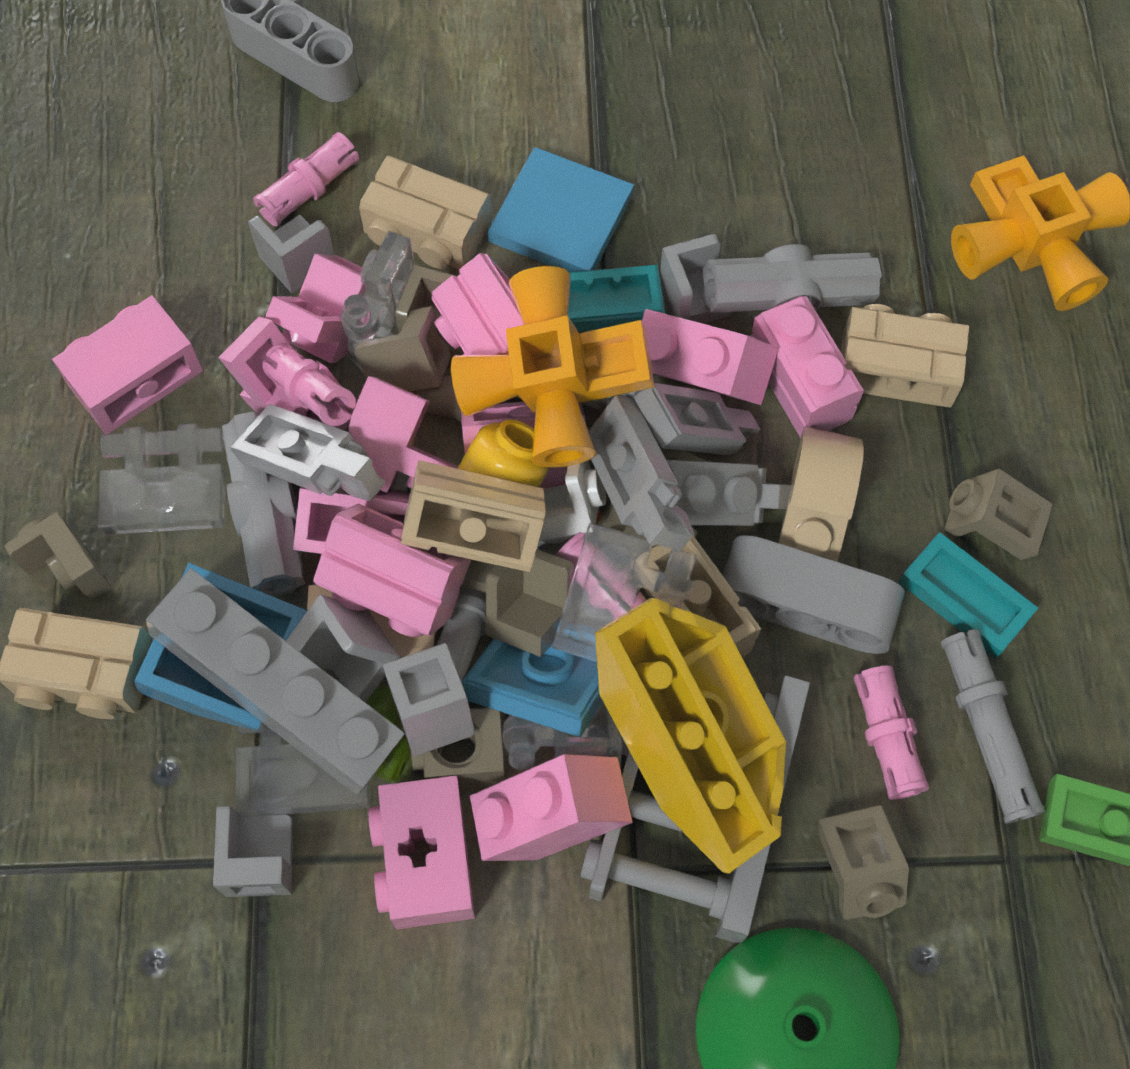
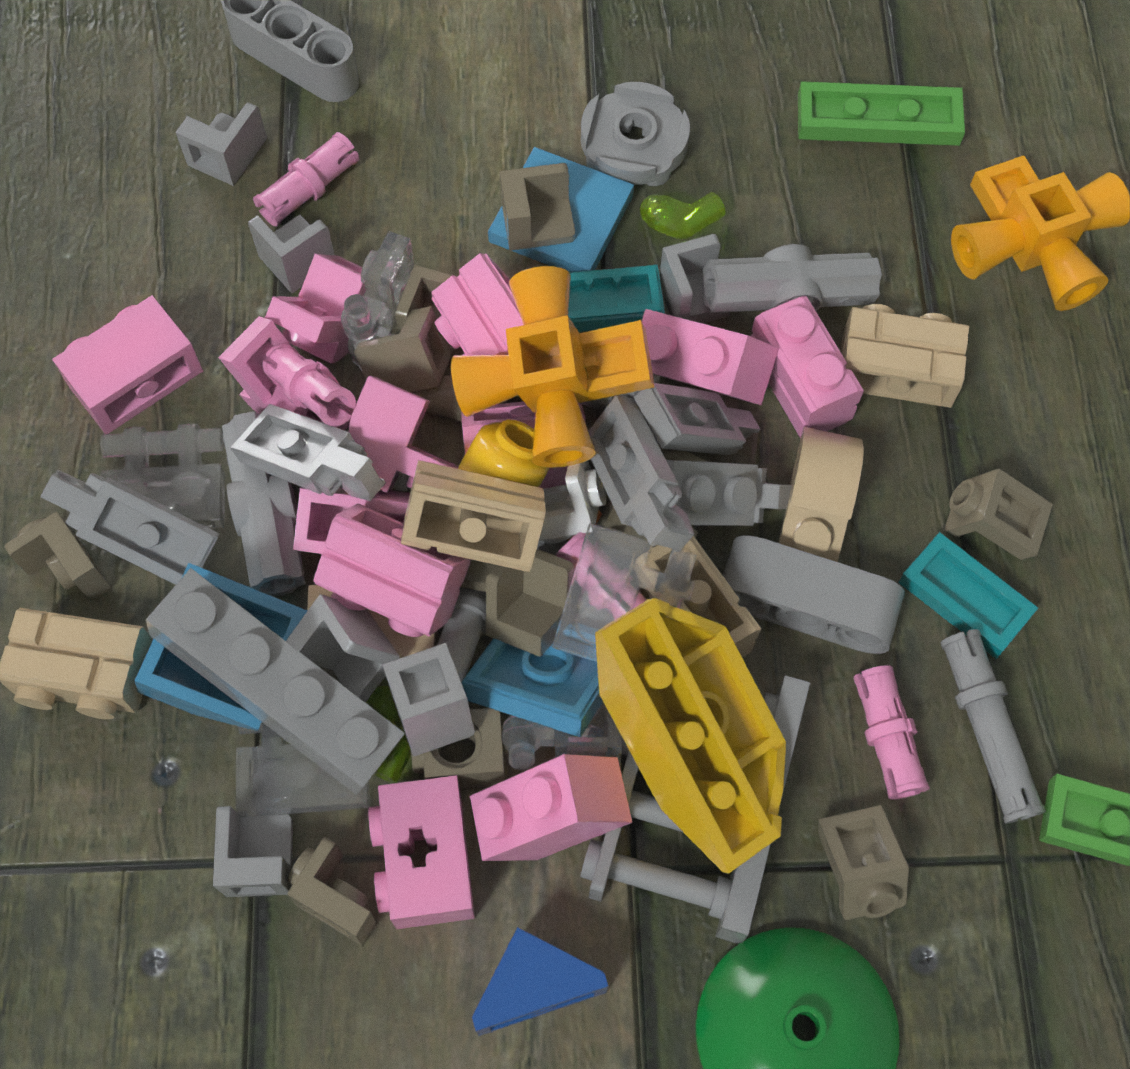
(131, 524): none -> light grey hinge
(224, 145): none -> light grey panel
(336, 906): none -> dark tan bracket
(435, 212): tan brick -> none
(533, 982): none -> blue slope
(537, 206): none -> dark tan panel
(631, 160): none -> light grey plate
(680, 218): none -> clear neon green arm
(880, 113): none -> bright green plate

